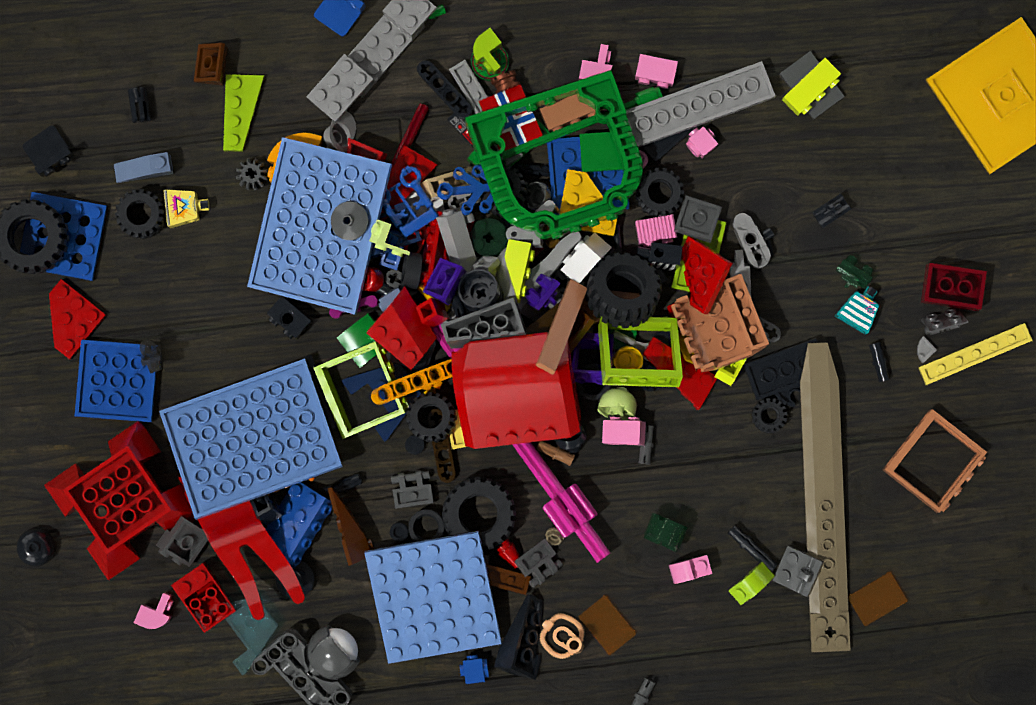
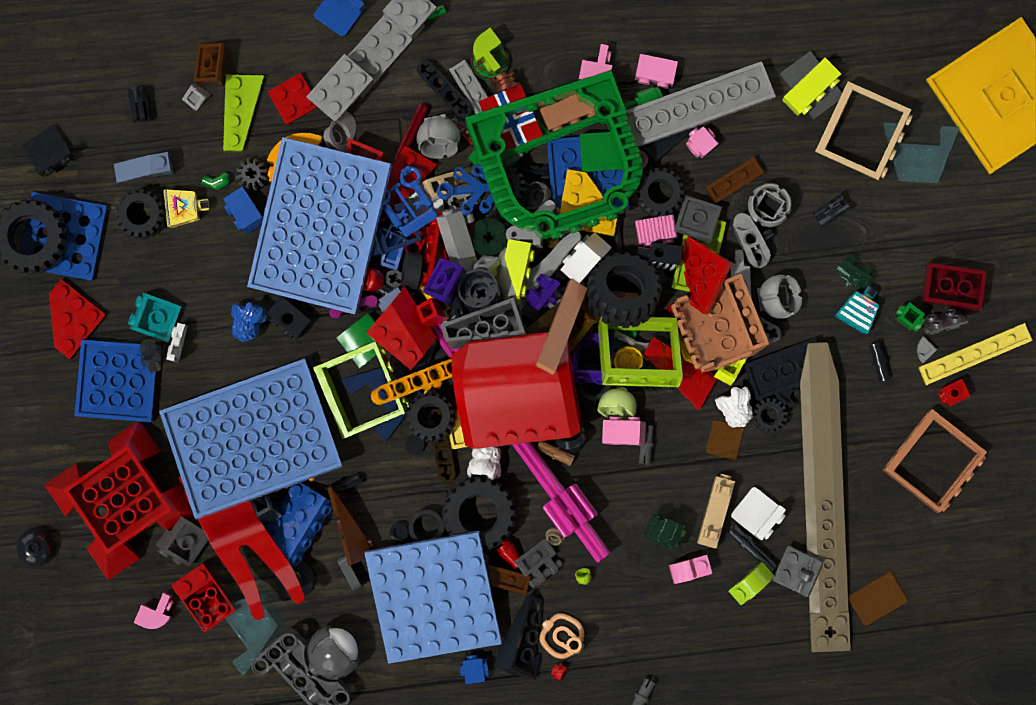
(154, 317): none -> teal plate
(175, 349): none -> white wing
(196, 96): none -> light grey slope
(217, 183): none -> green arm
(244, 211): none -> blue brick
(247, 321): none -> blue hair
(291, 99): none -> red plate
(349, 573): none -> dark grey beam
(358, 220): dark grey dish -> none
(379, 234): yellowish green bracket -> none
(413, 495): dark grey plate -> none
(438, 137): none -> light grey piece
(485, 463): none -> white hair
(559, 672): none -> red plate
(583, 576): none -> lime hinge
(607, 625): clear orange piece -> none
(716, 511): none -> tan brick
(724, 440): none -> clear orange piece
(734, 180): none -> reddish brown plate
(736, 407): none -> white hair
(758, 514): none -> white bracket
(773, 191): none -> light grey piece
(780, 296): none -> light grey piece
(890, 151): none -> tan window
(910, 317): none -> green brick
(921, 162): none -> clear light blue wing
(953, 393): none -> red brick

